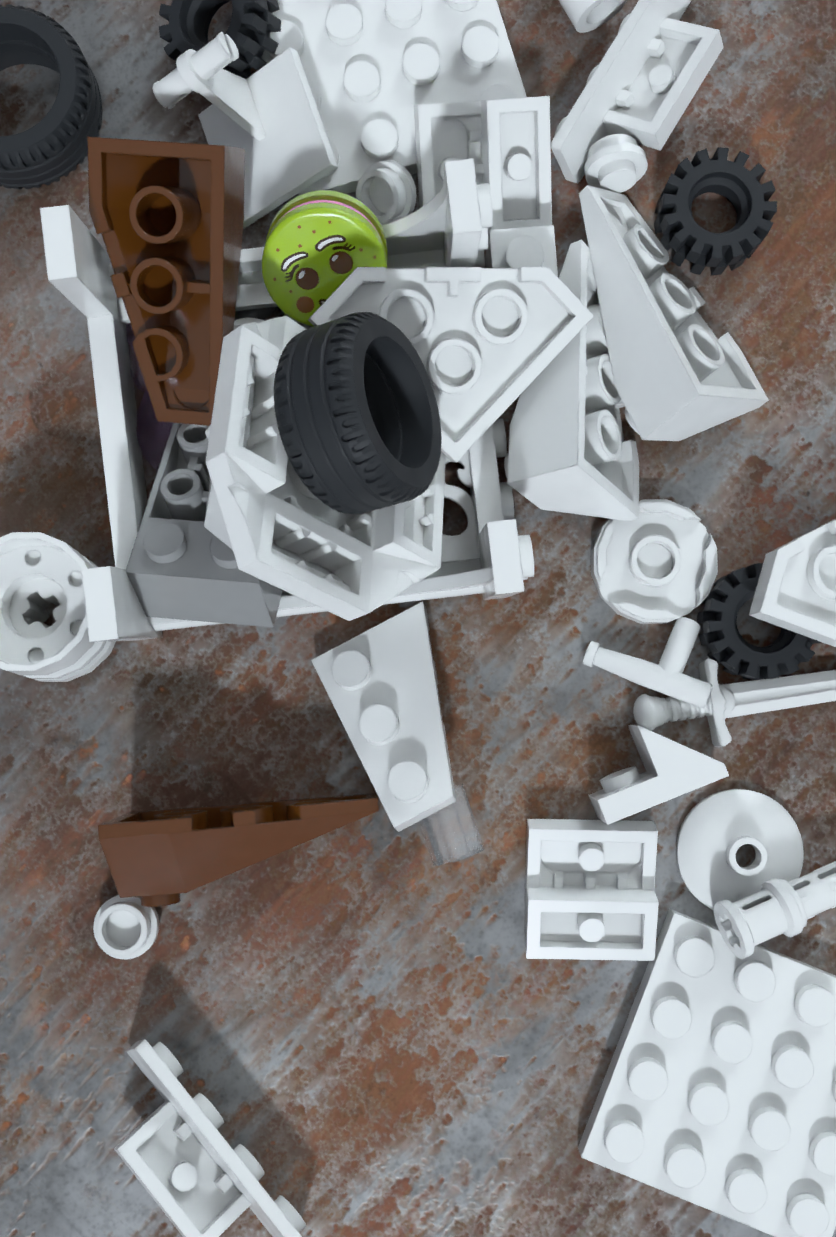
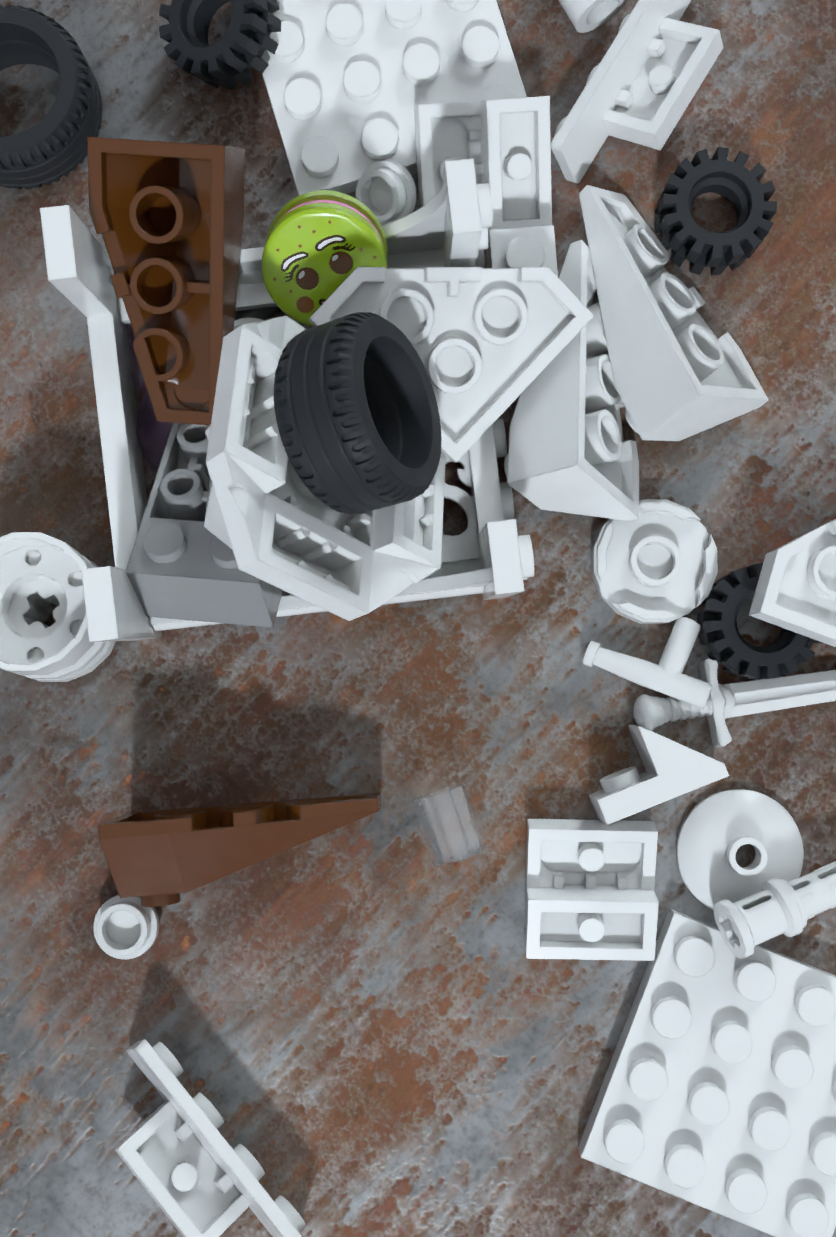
(265, 115): white plate -> none
(393, 715): white wing -> none
(615, 163): white plate -> none

